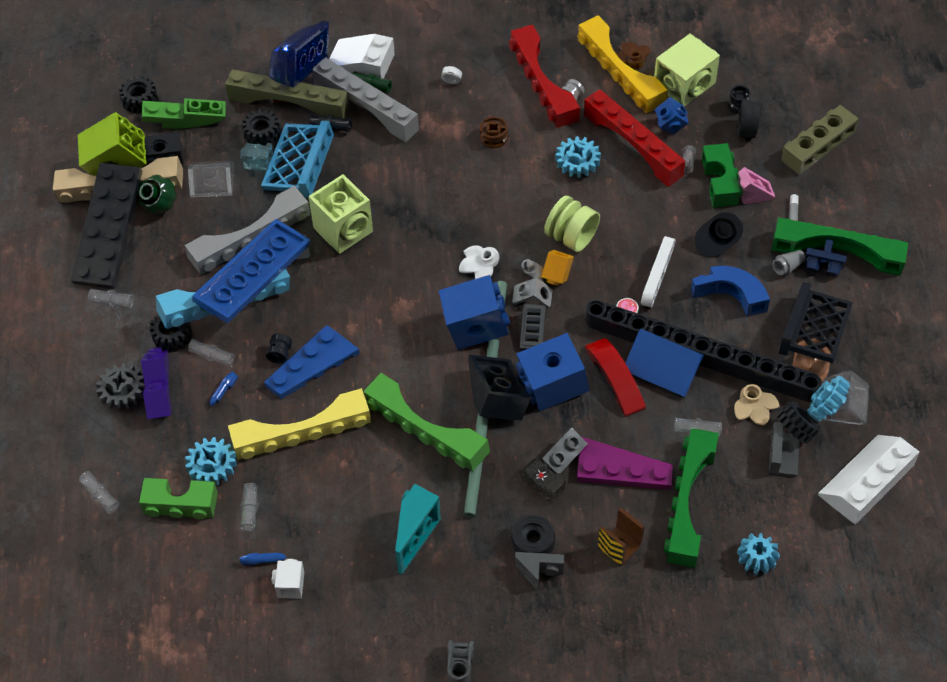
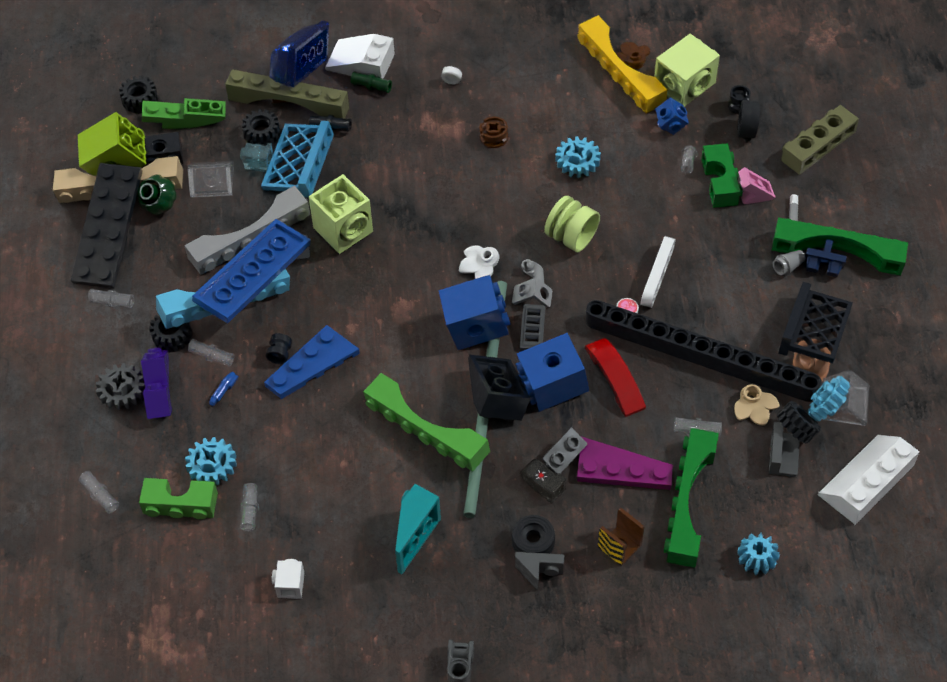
(255, 558): blue piece -> none
(344, 413): light yellow arch -> none
(392, 114): light grey arch -> none
(557, 267): light orange brick -> none
(560, 104): red arch -> none
(574, 87): light grey wheel -> none
(663, 160): red arch -> none
(663, 362): blue tile -> none
(718, 234): black piece -> none
(735, 282): blue arch -> none

